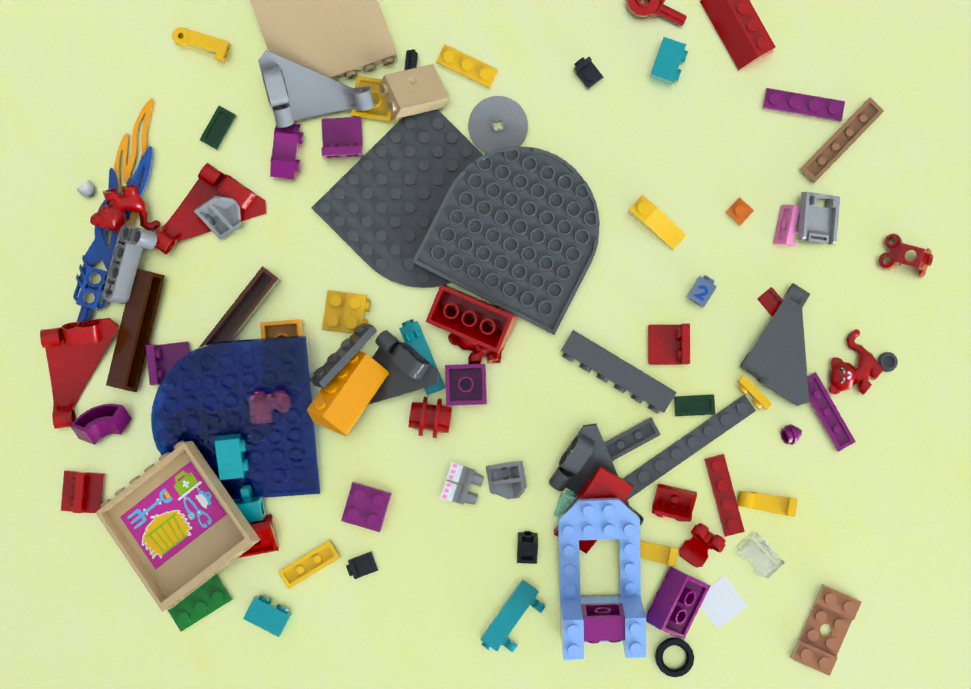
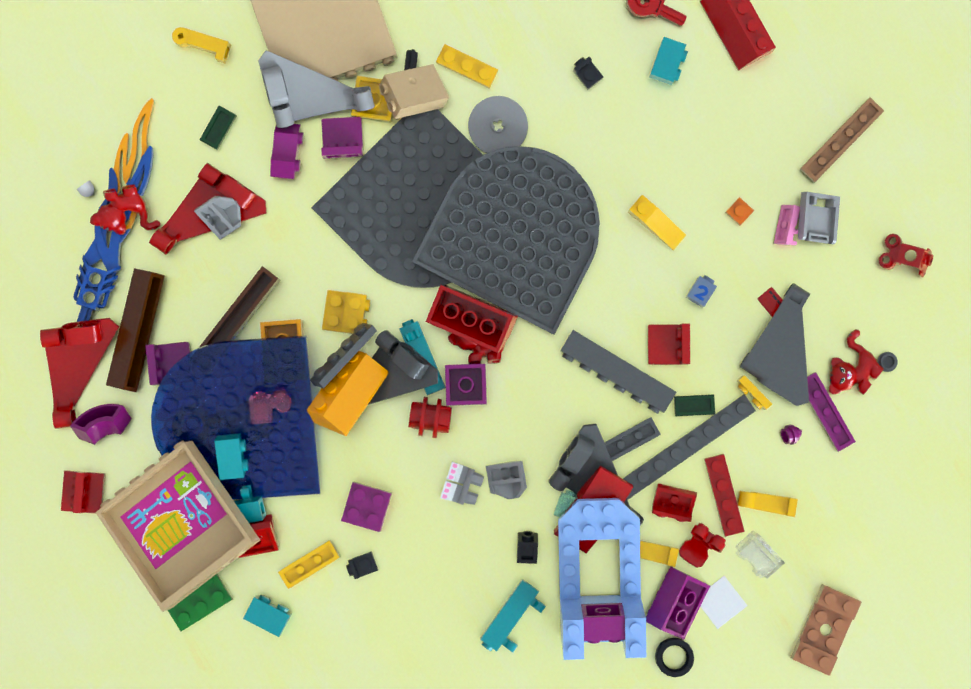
(125, 262): light grey beam -> none
(803, 104): magenta plate -> none

